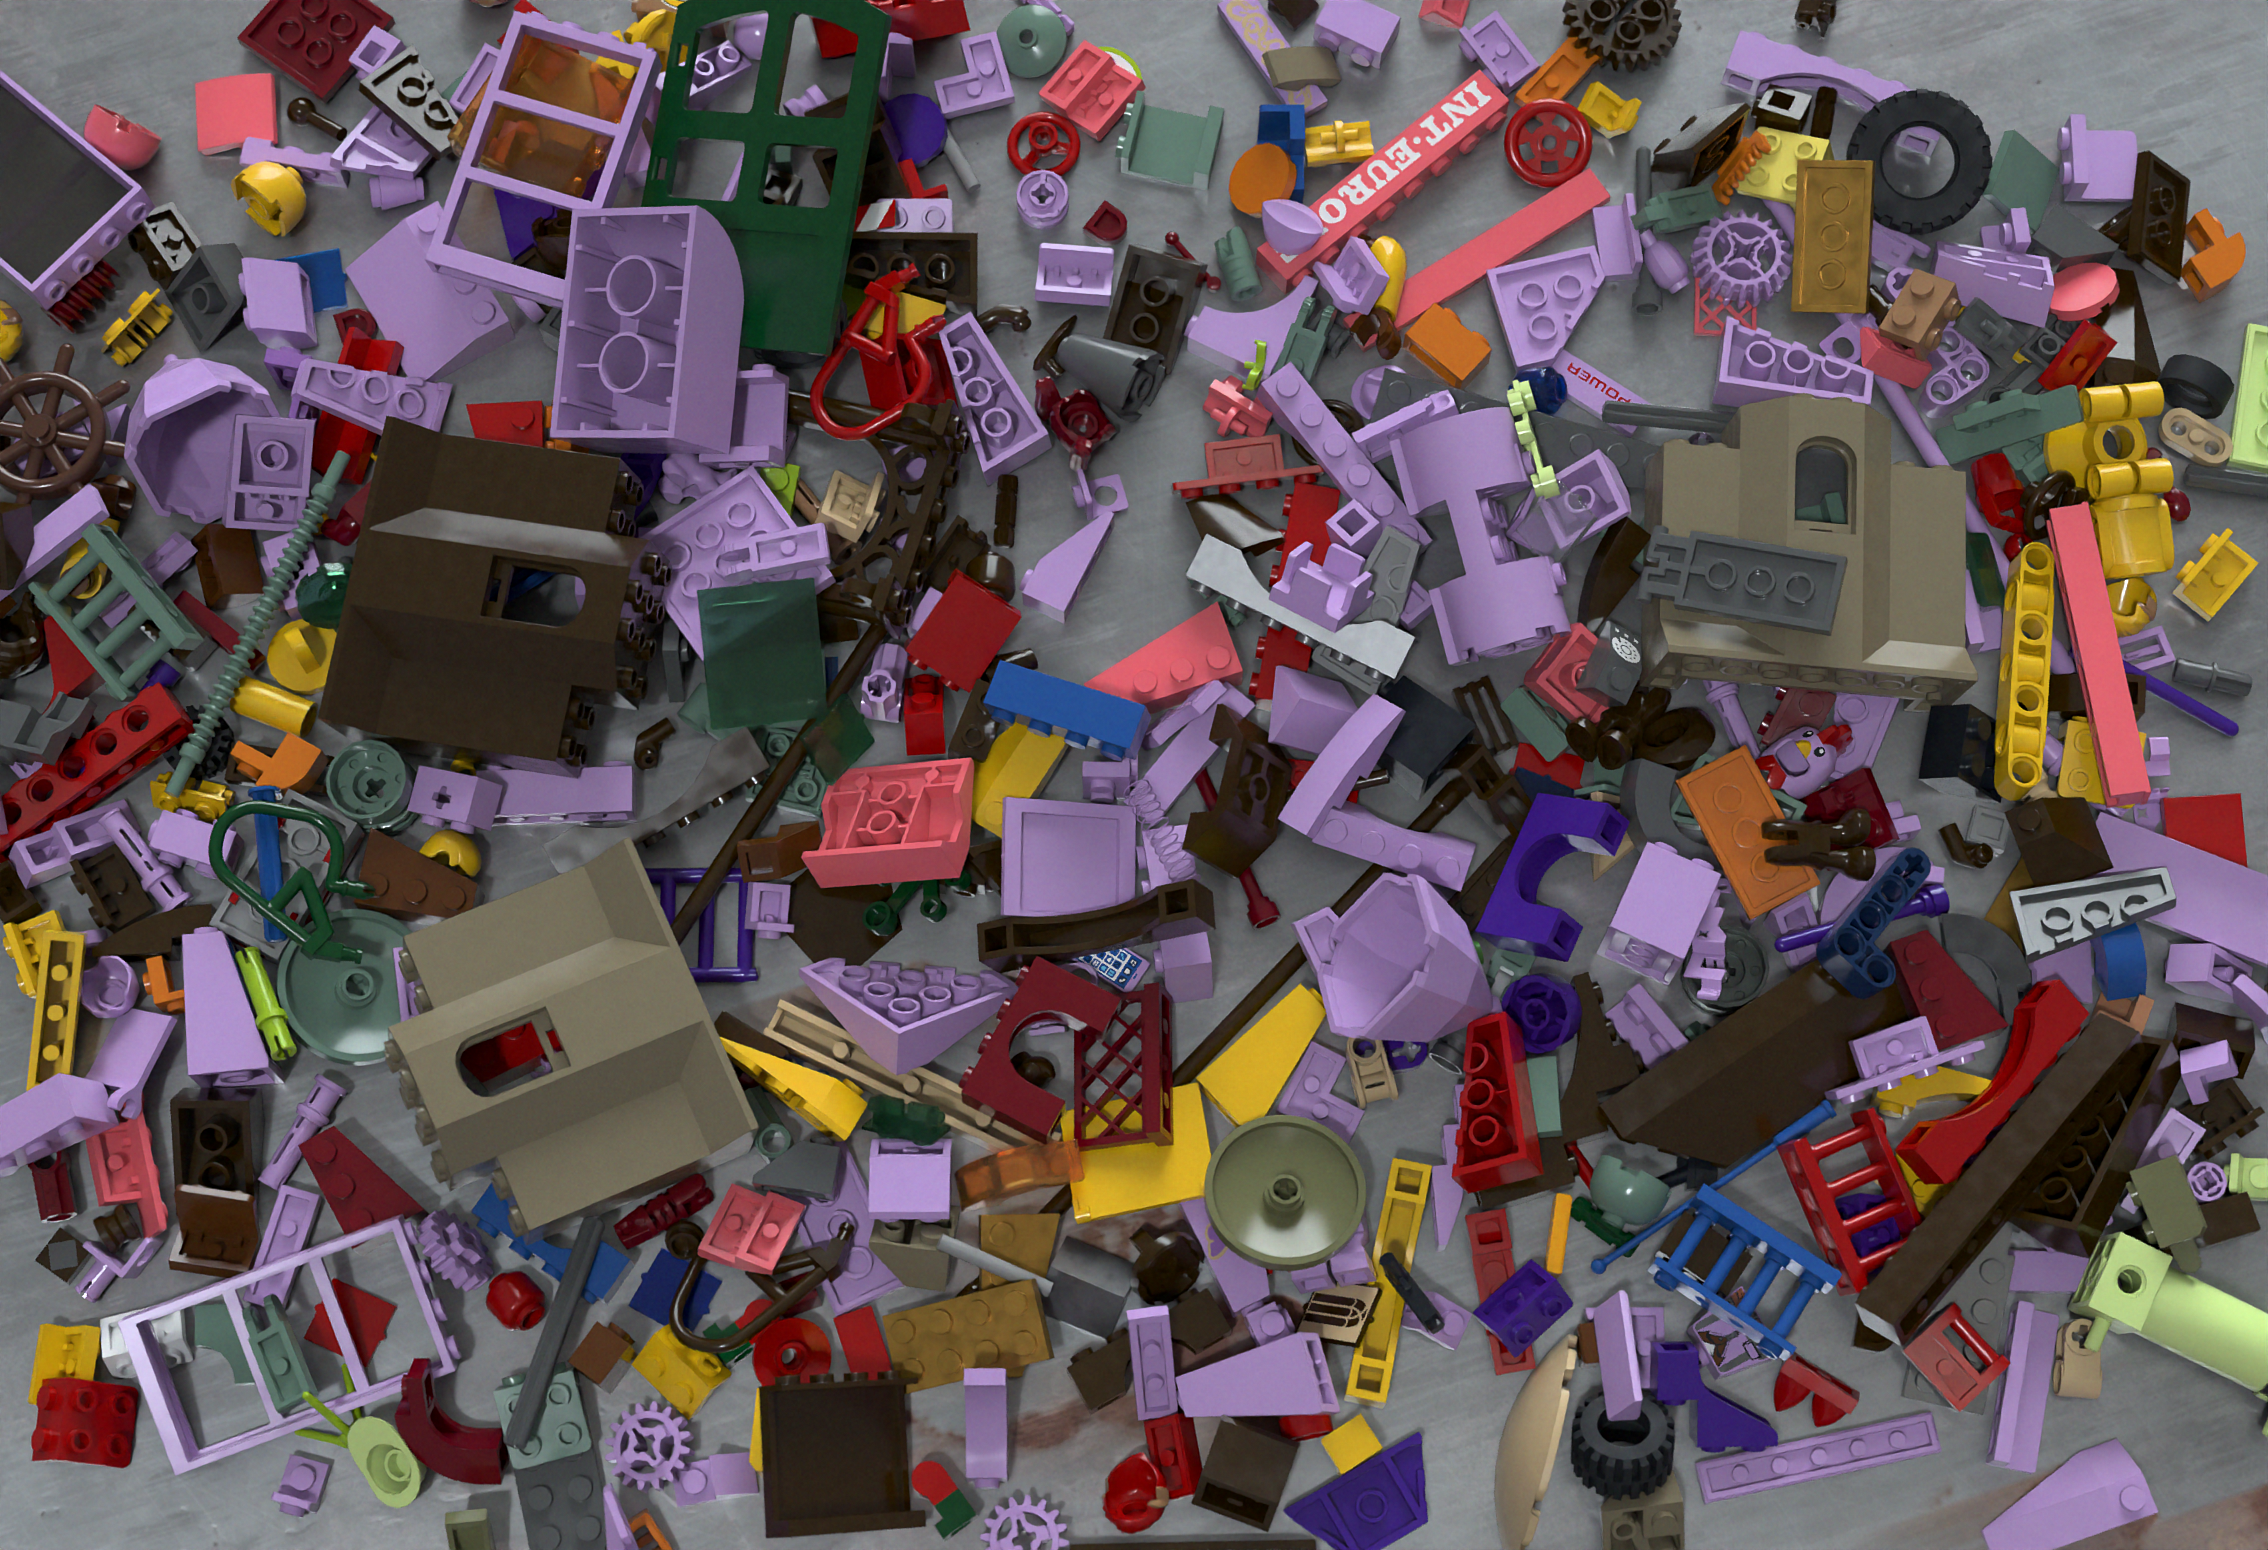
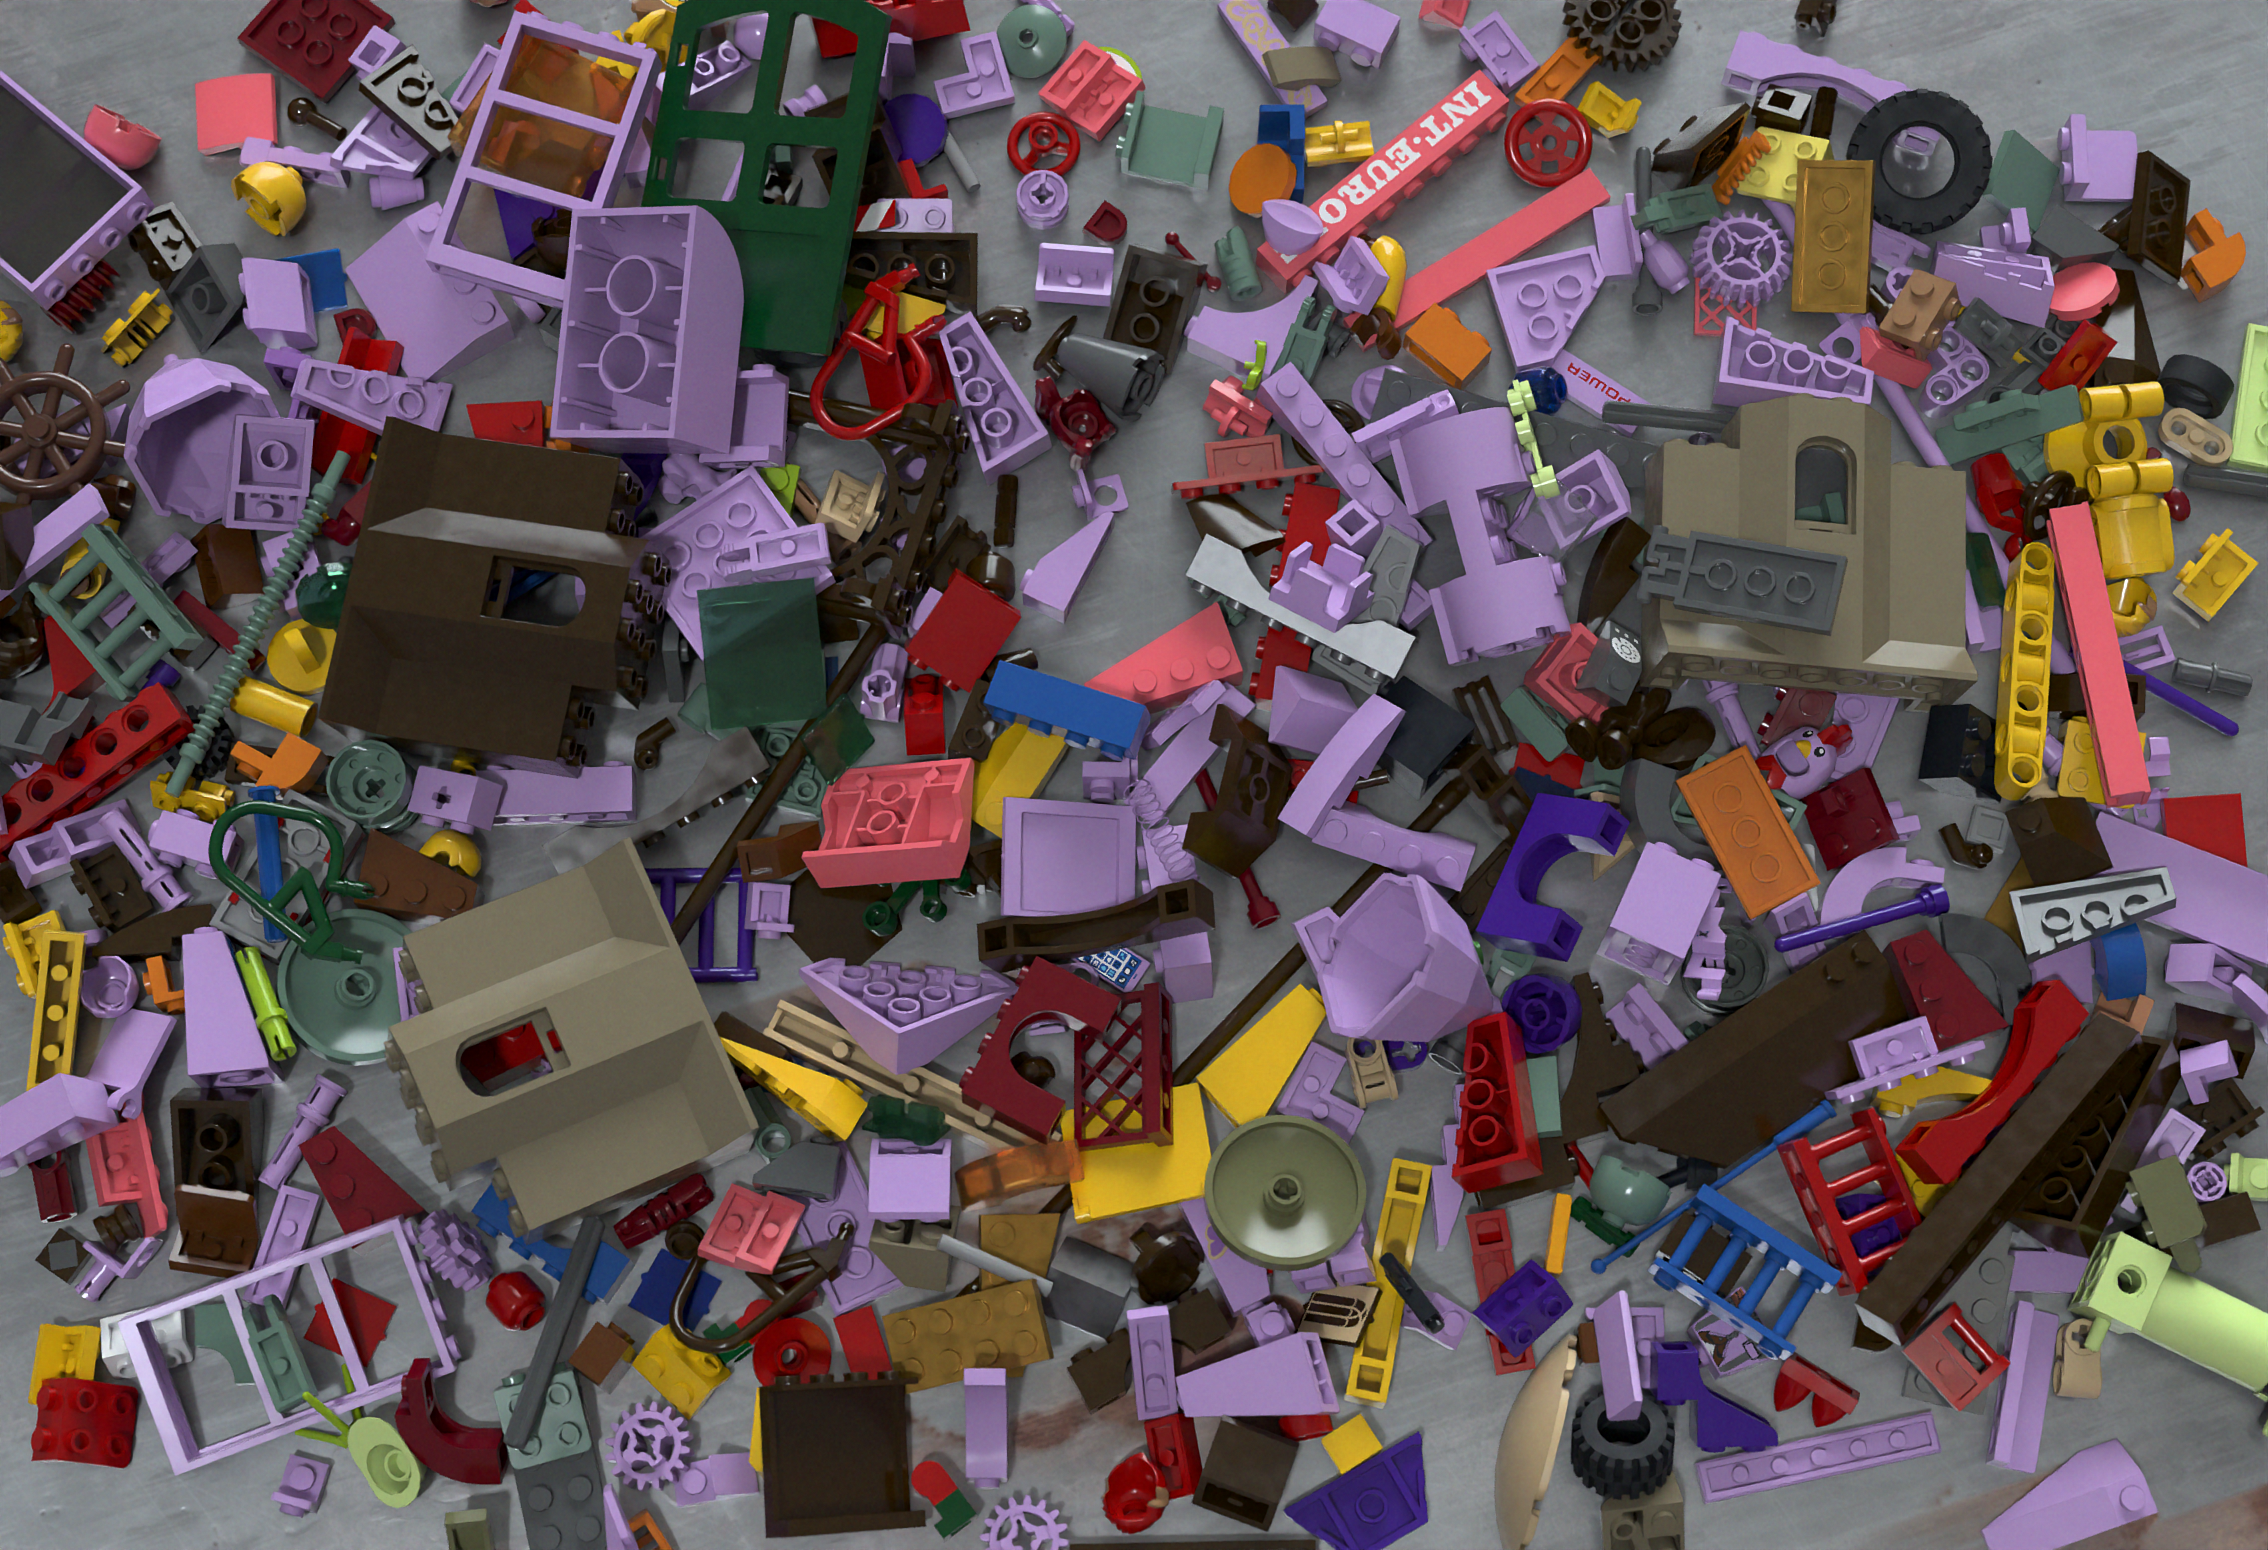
(1811, 843): dark brown piece -> none
(1877, 913): dark blue beam -> none

